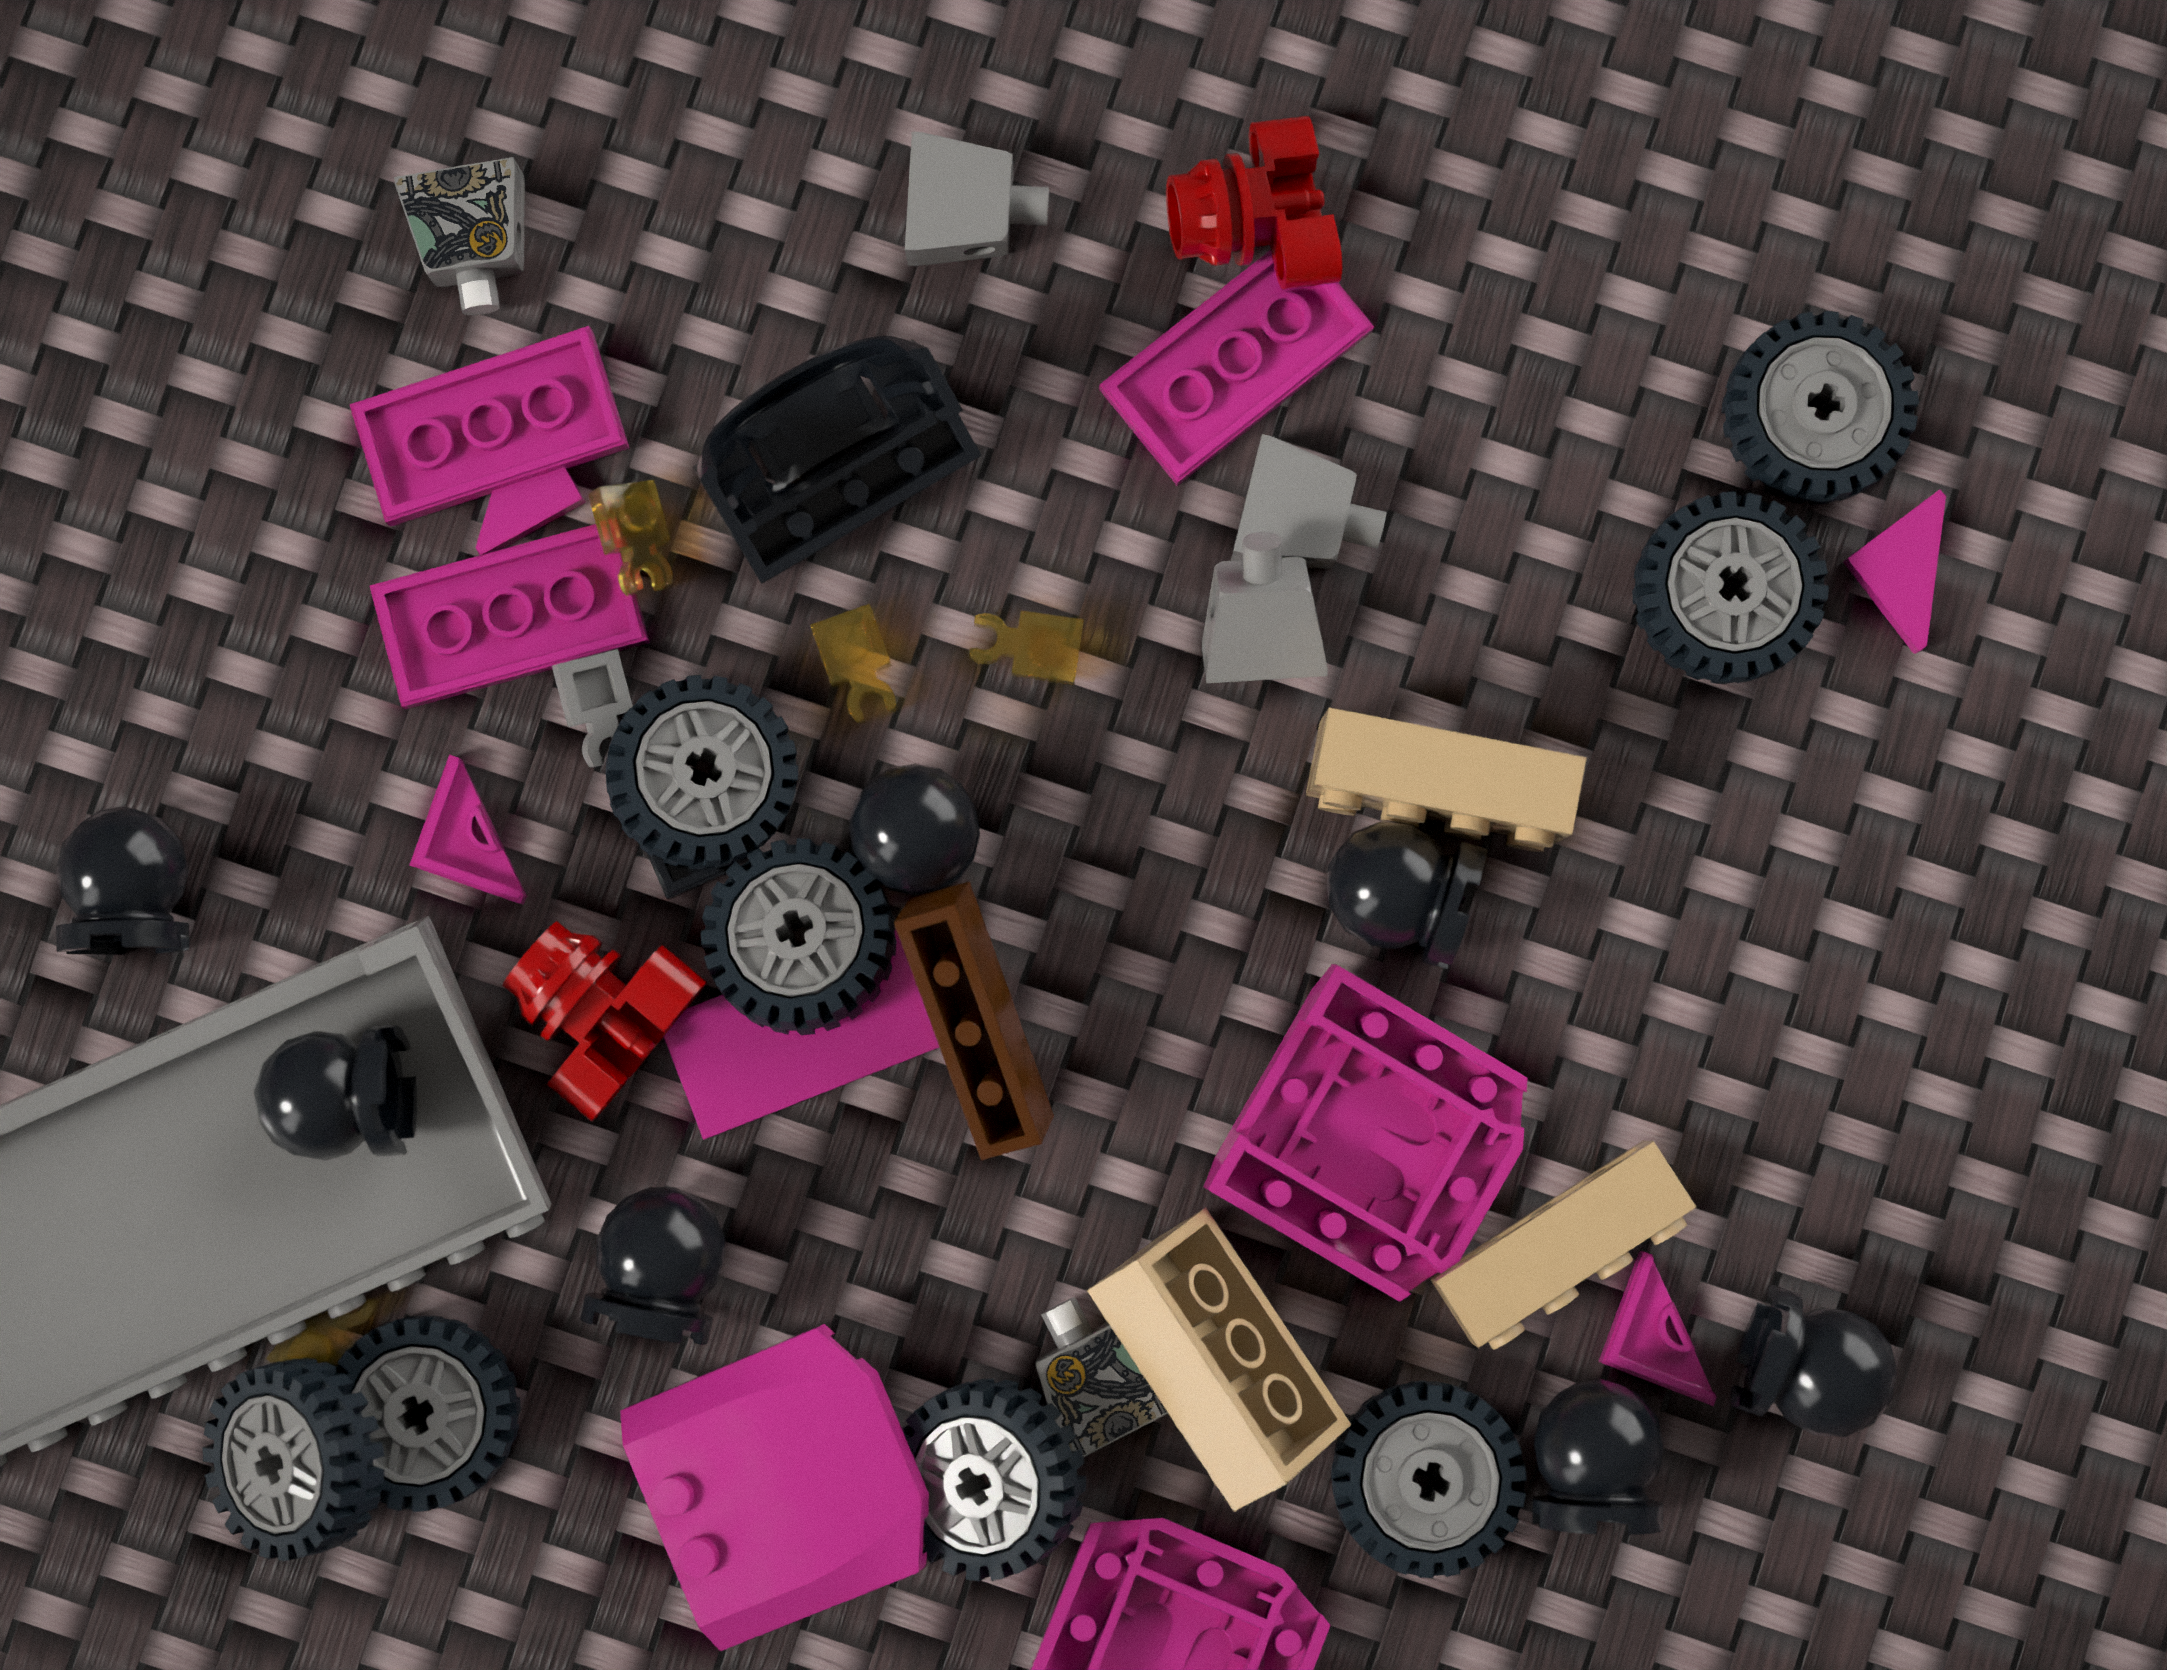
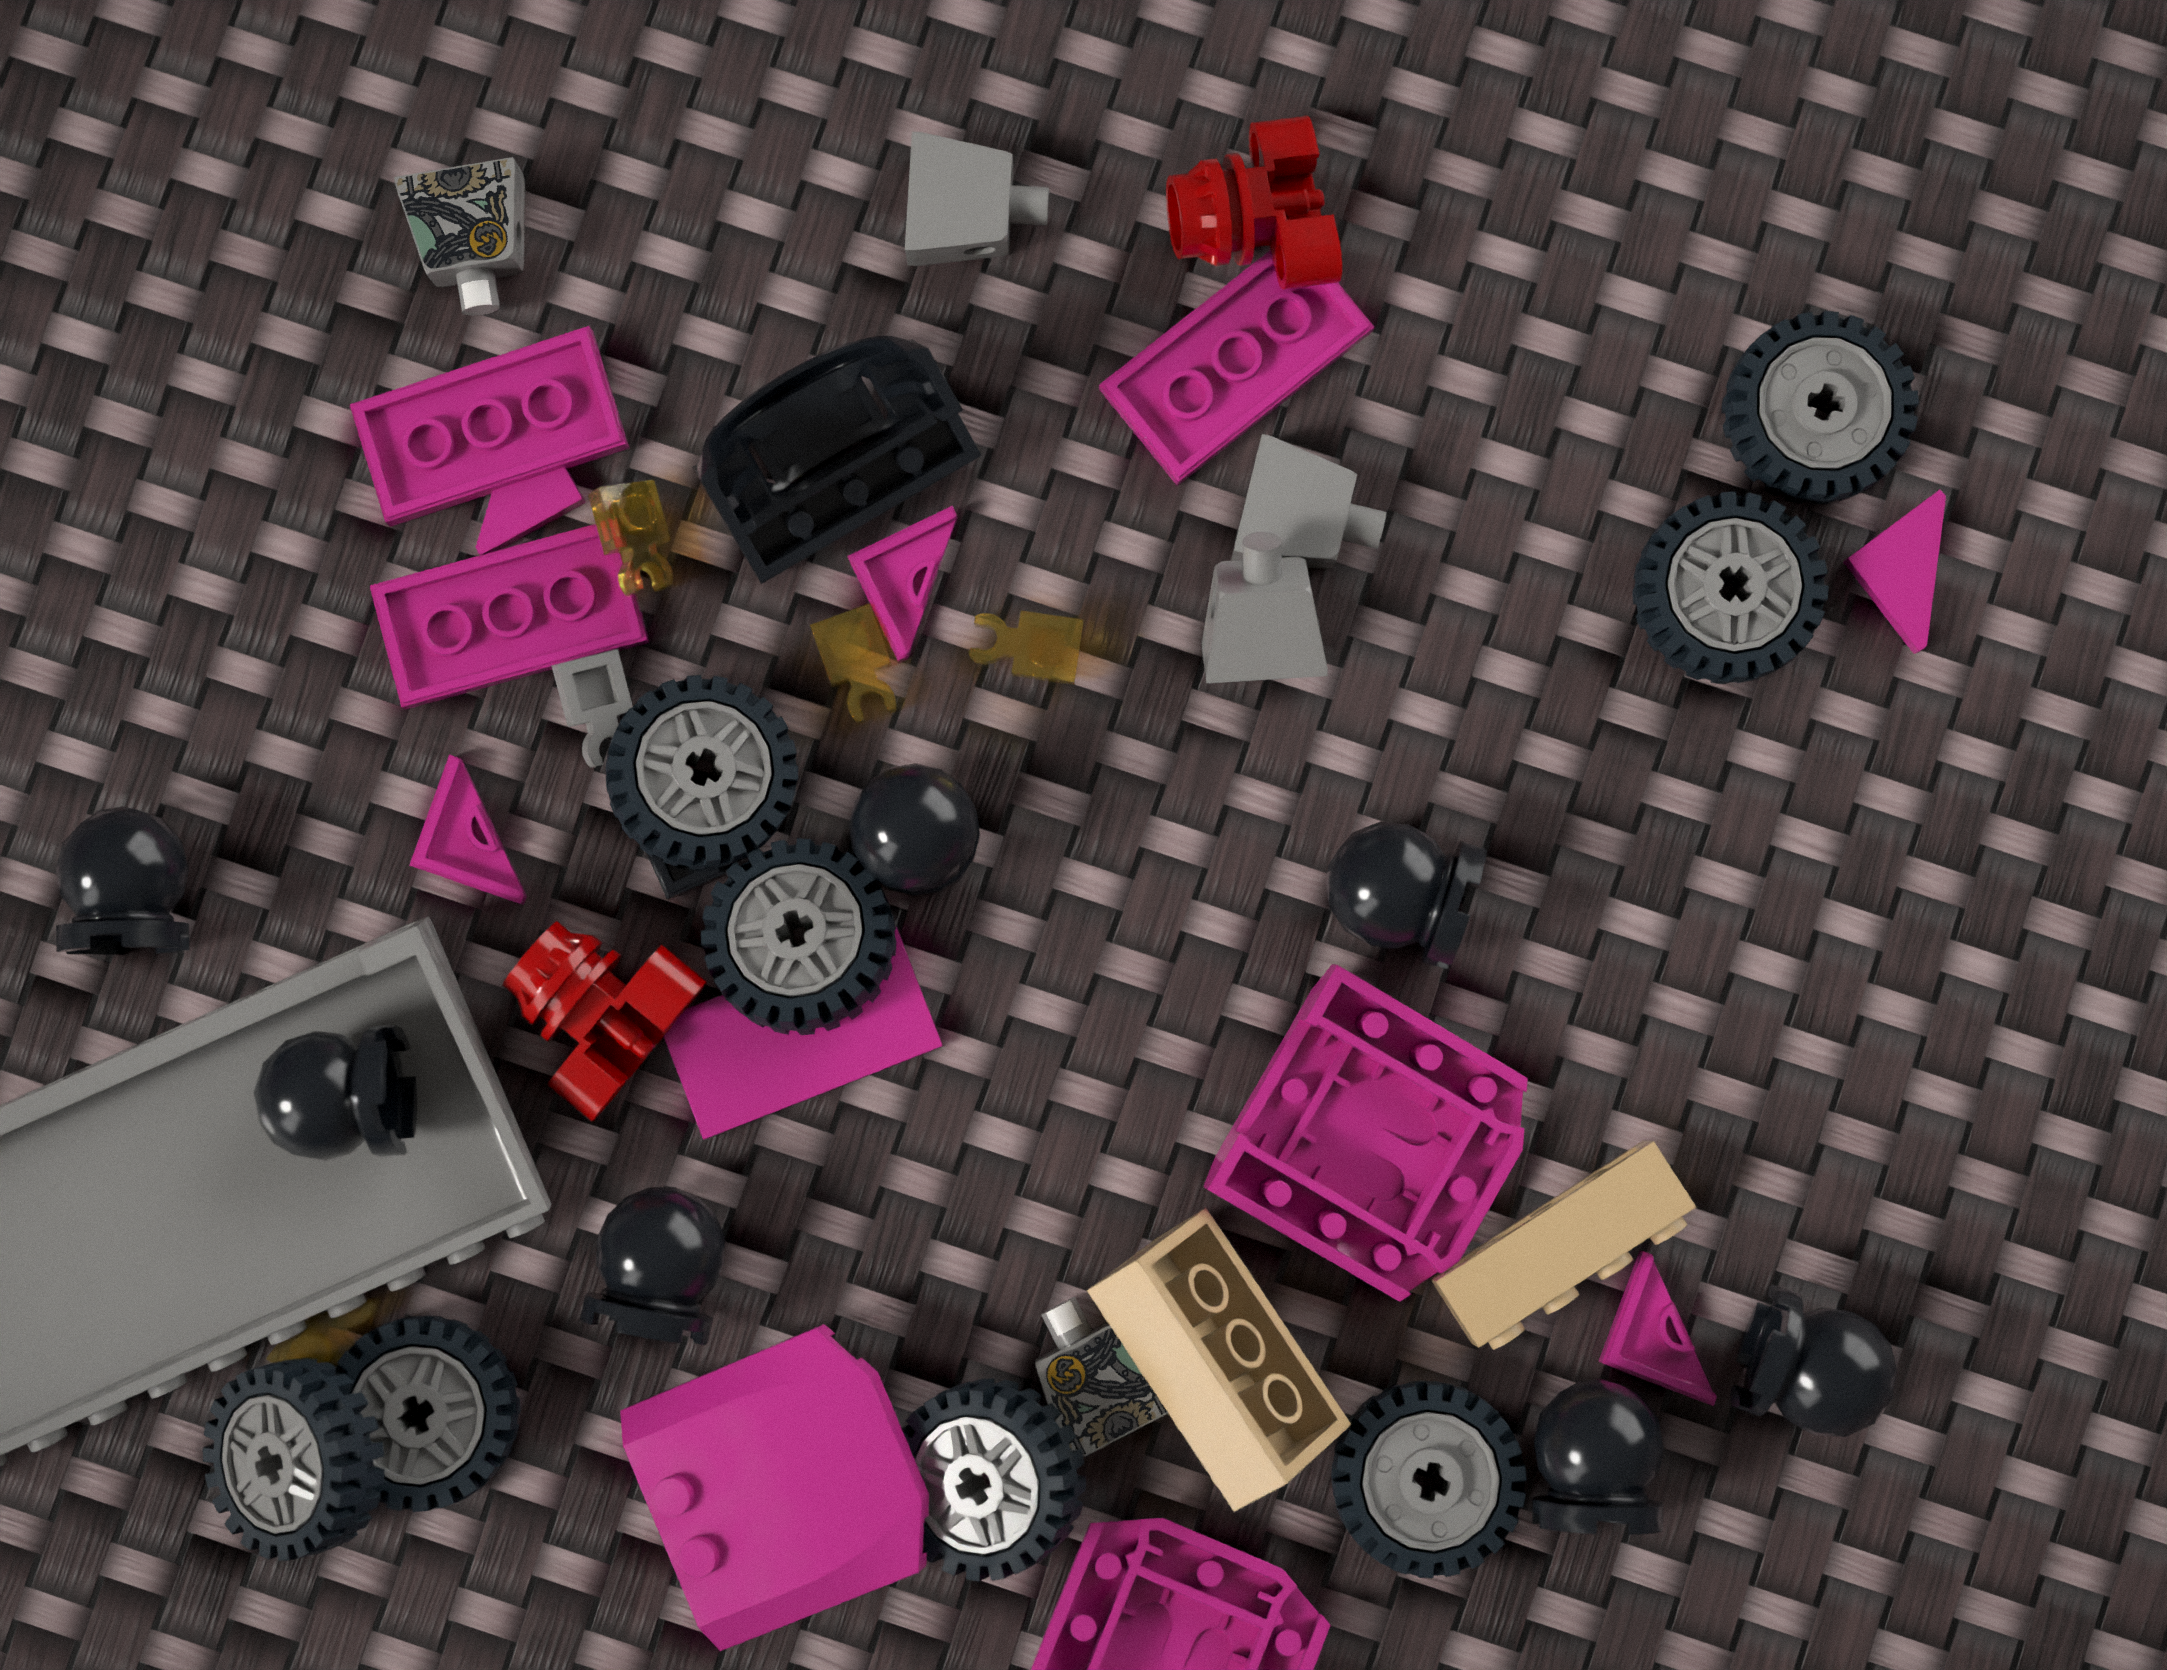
(901, 574): none -> dark pink tile
(974, 1020): reddish brown brick -> none
(1446, 778): tan brick -> none

